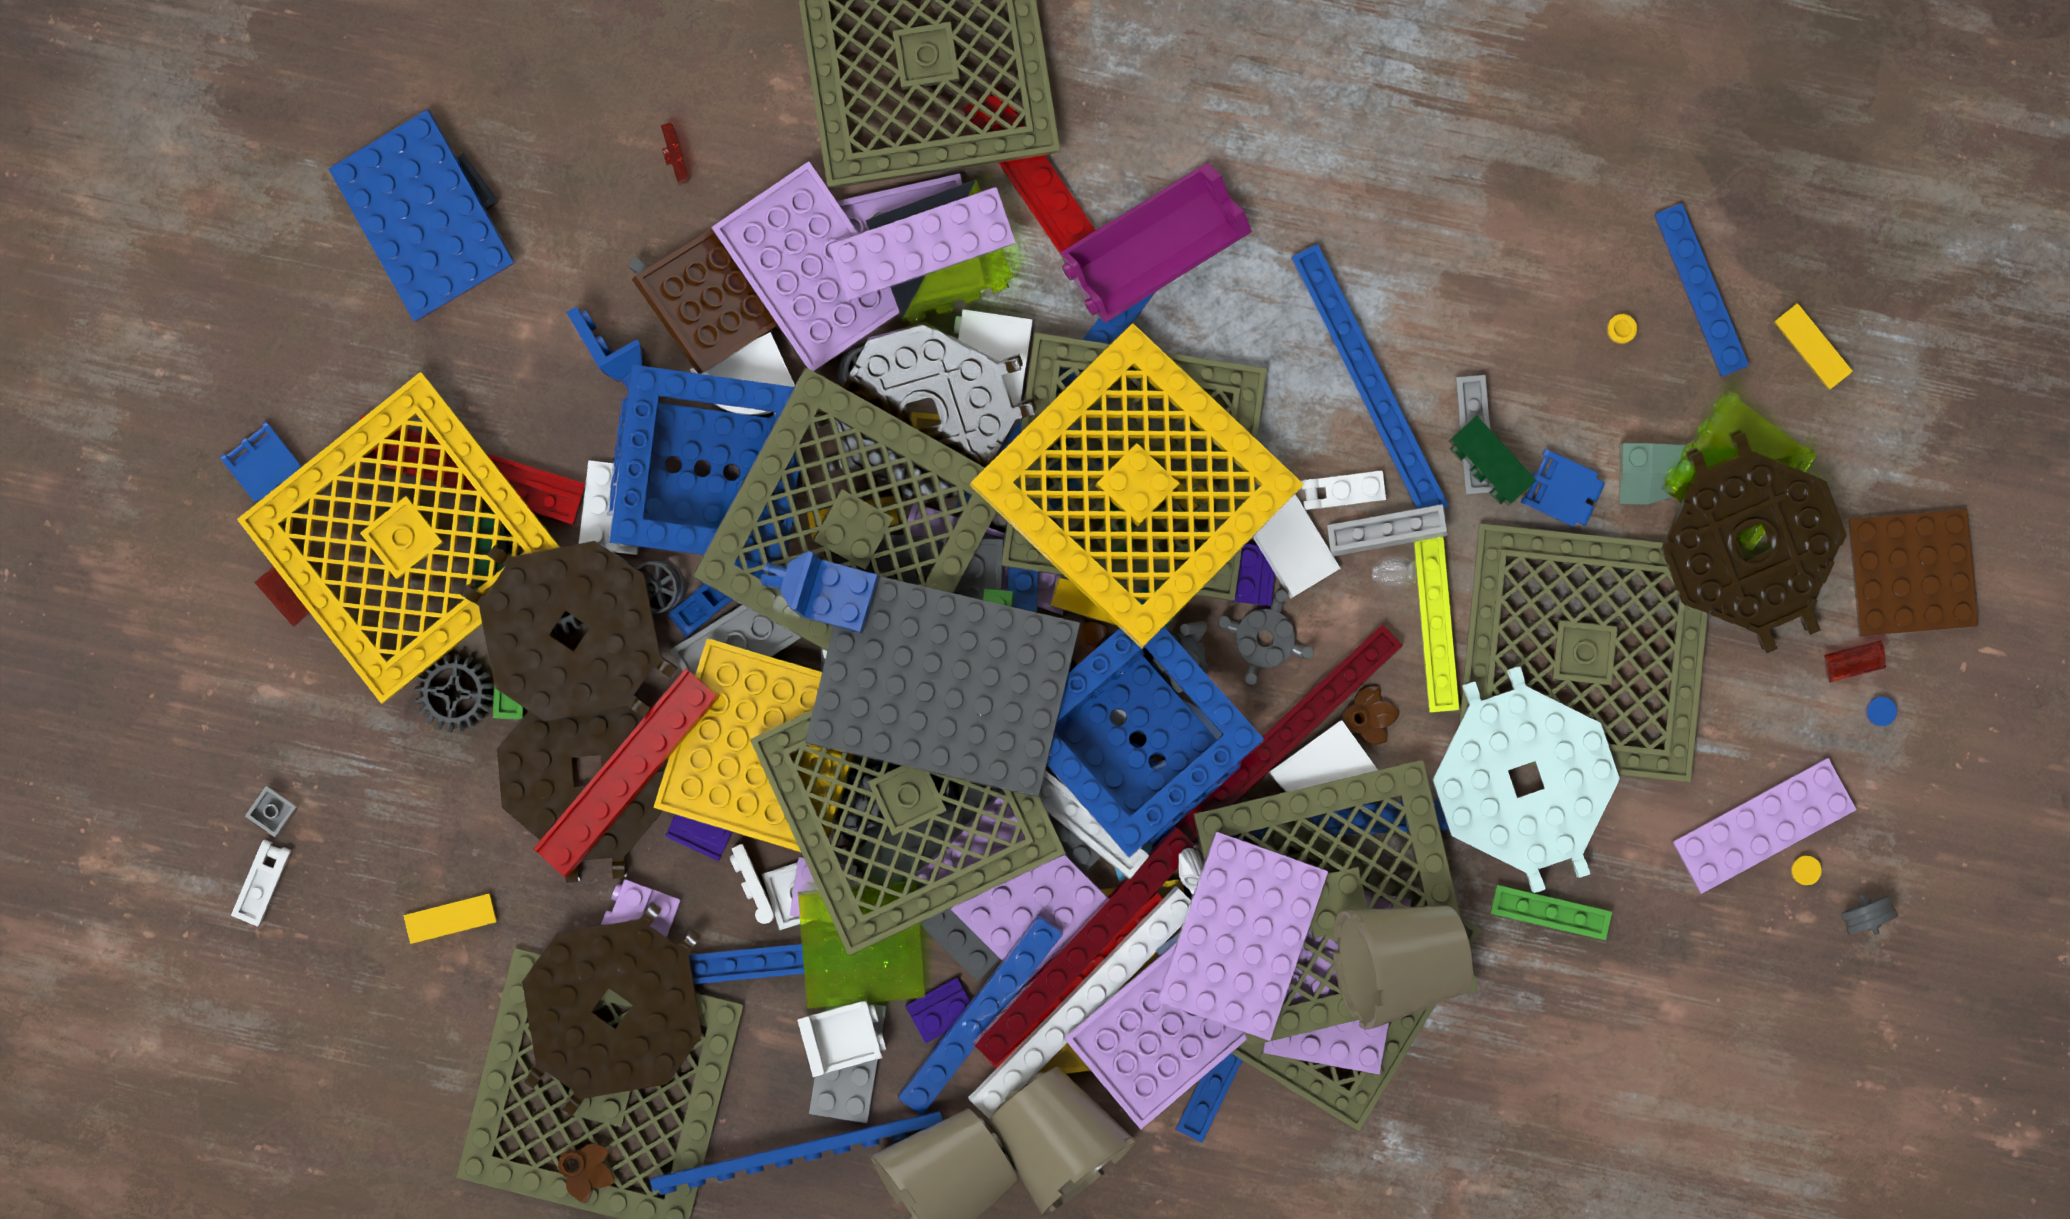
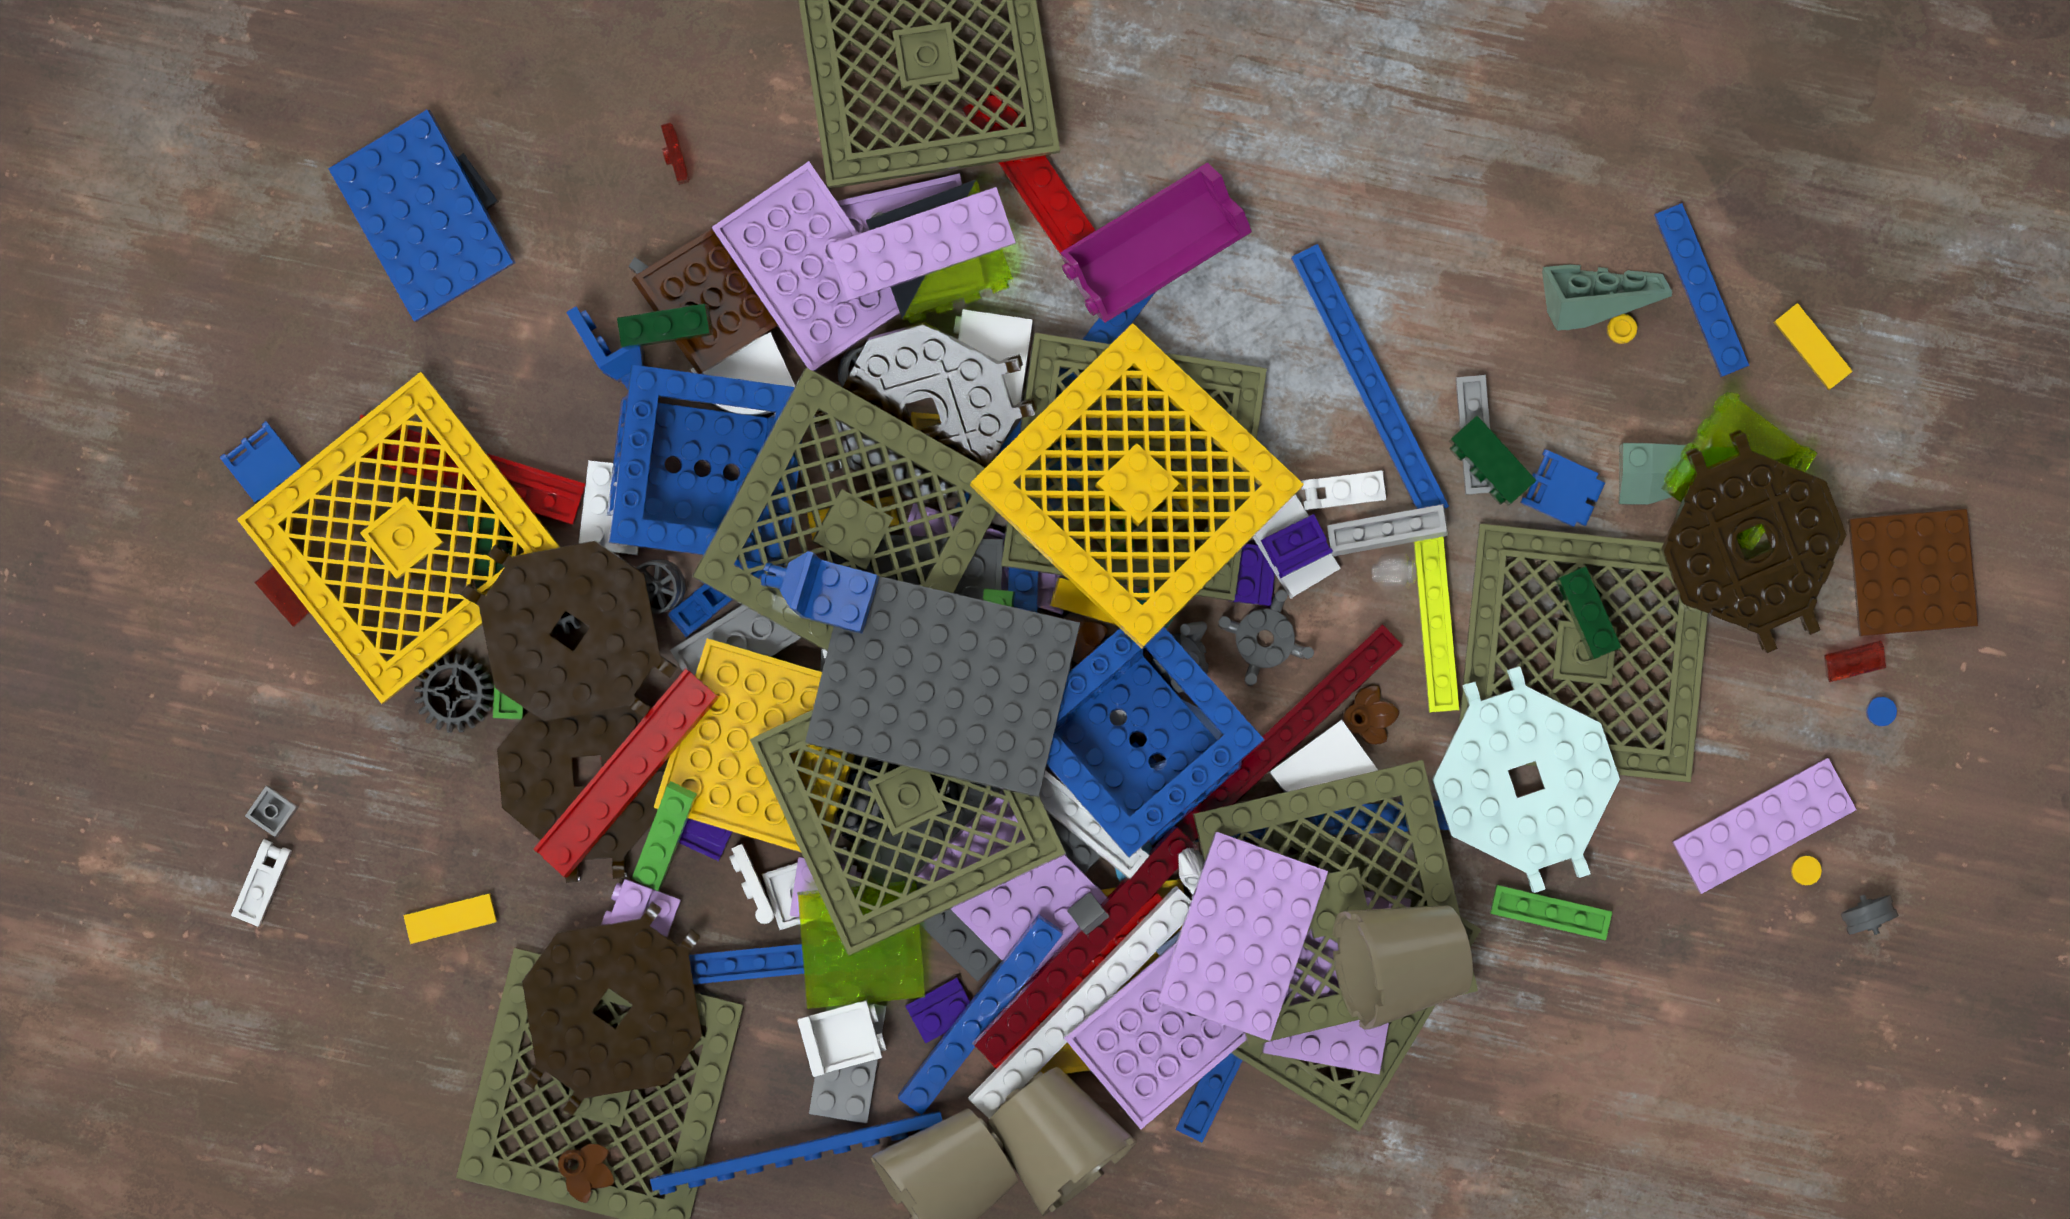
(664, 836): none -> bright green plate
(665, 326): none -> dark green brick
(1088, 913): none -> dark grey tile
(1296, 546): none -> dark purple plate
(1588, 297): none -> sand green wedge
(1588, 613): none -> dark green brick

